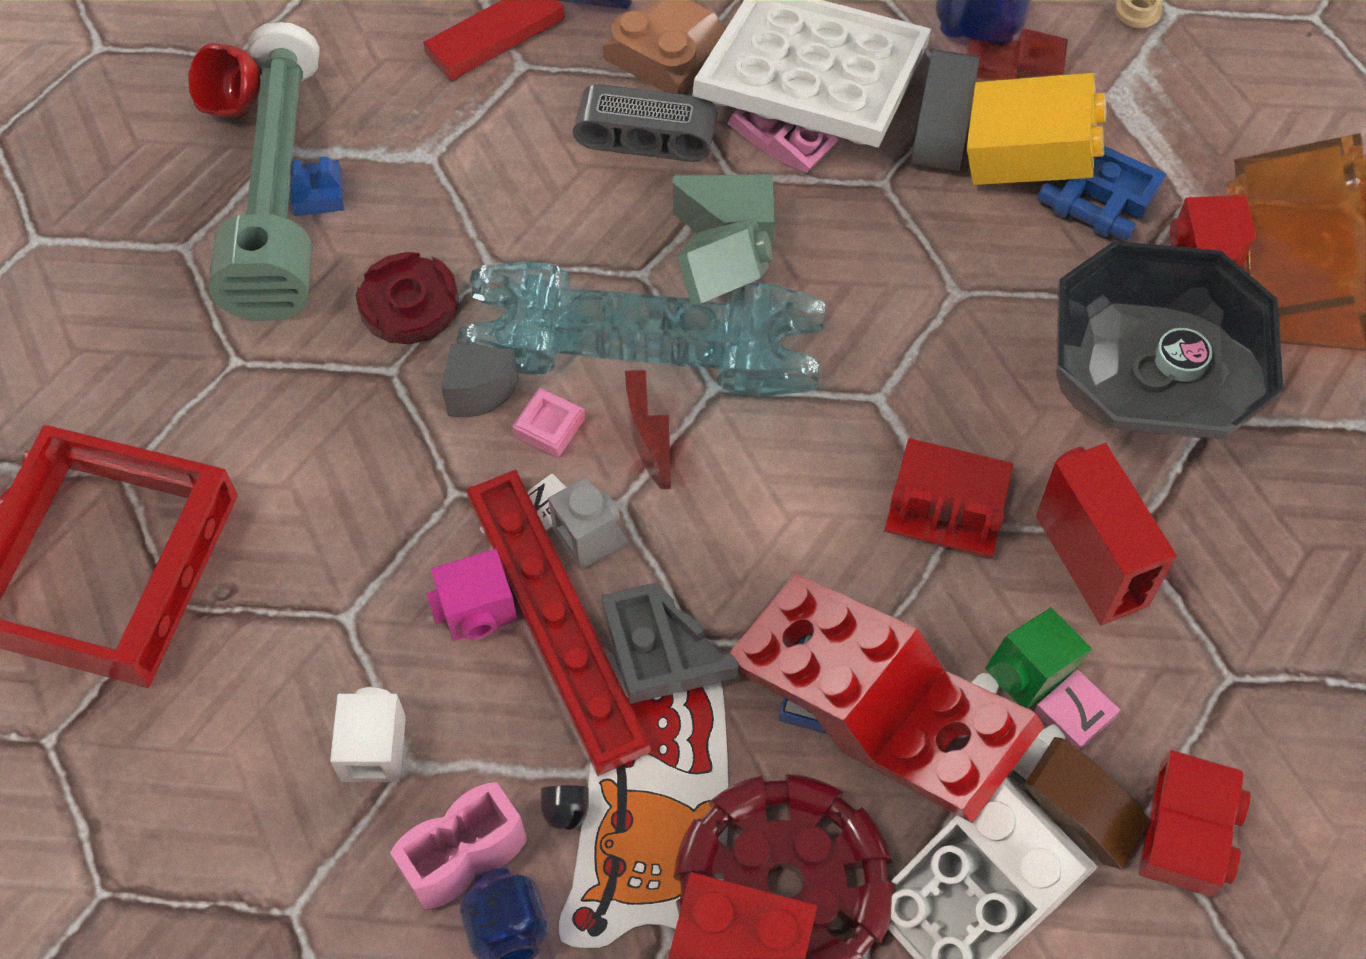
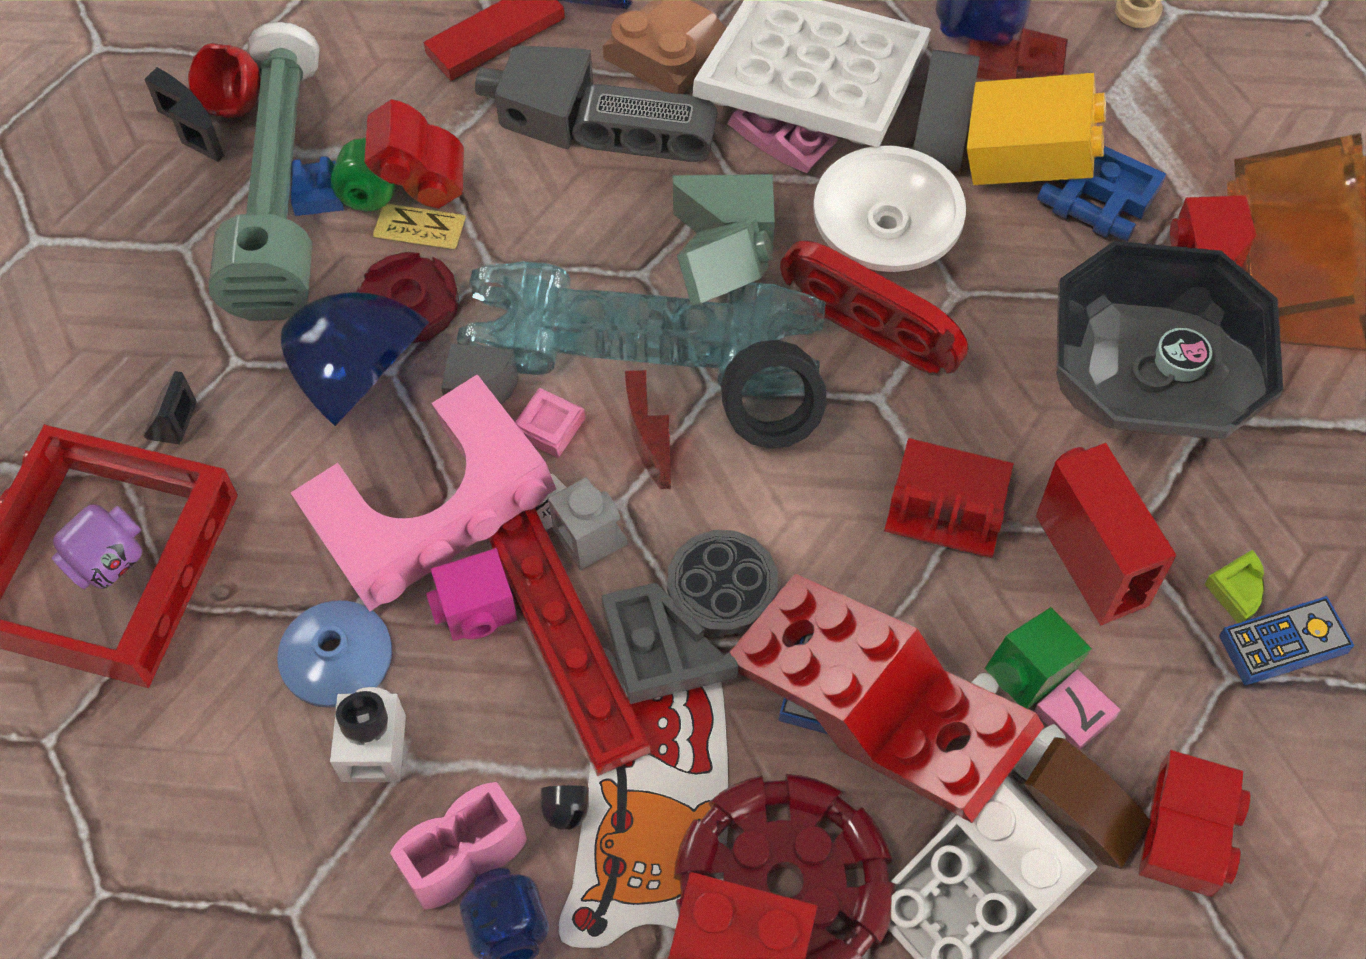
(97, 546): none -> medium lavender head
(171, 411): none -> black slope
(186, 112): none -> black slope
(345, 345): none -> clear blue brick
(354, 180): none -> green head
(355, 664): none -> medium blue dish
(360, 704): none -> black hinge
(391, 553): none -> bright pink arch
(414, 154): none -> red brick
(419, 226): none -> clear yellow sticker
(539, 91): none -> dark grey torso
(722, 581): none -> tile
(791, 428): none -> black tyre
(876, 308): none -> red tile
(892, 191): none -> white dish
(1239, 586): none -> lime tile
(1286, 640): none -> tile

